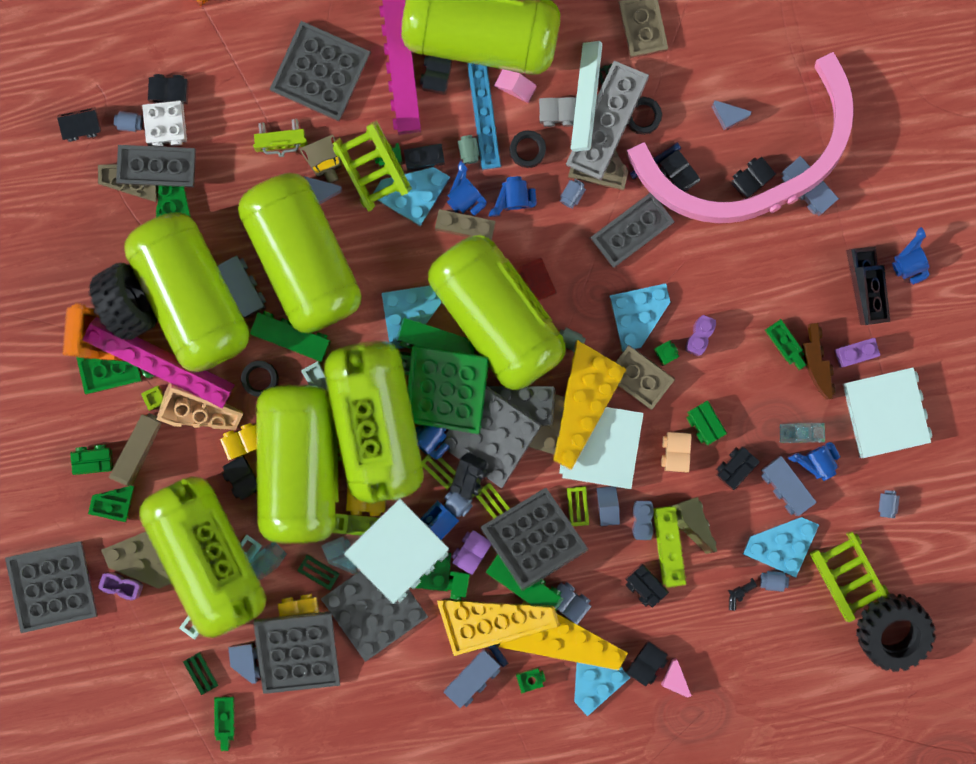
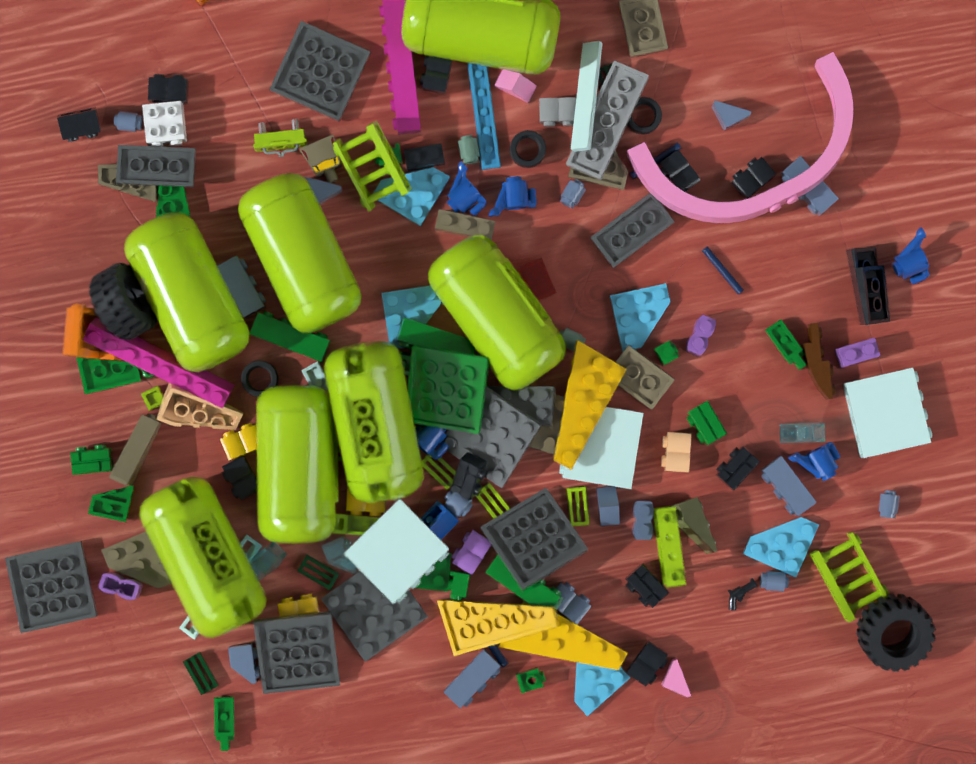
(723, 271): none -> dark blue bar

